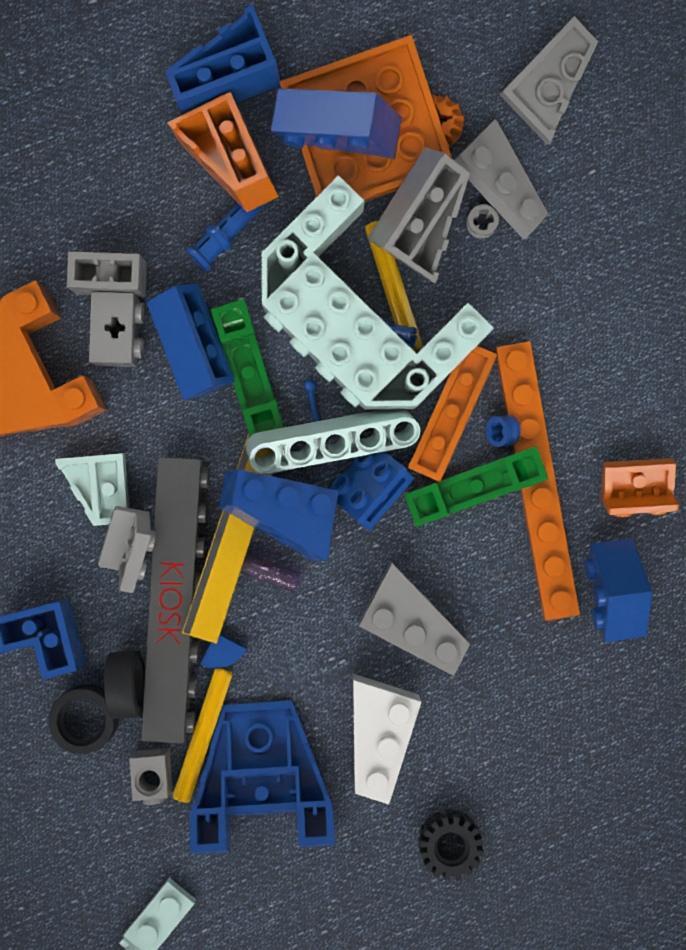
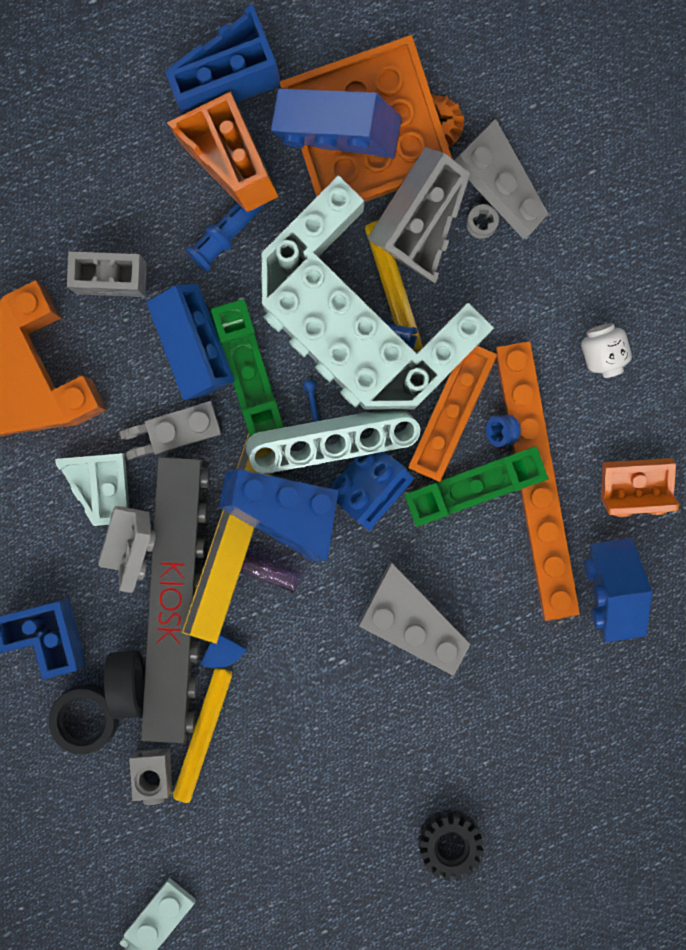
(106, 312): light grey brick -> none
(175, 430): none -> light grey hinge
(259, 768): blue wedge -> none
(381, 735): white wedge -> none
(546, 84): light grey wing -> none
(606, 350): none -> white head

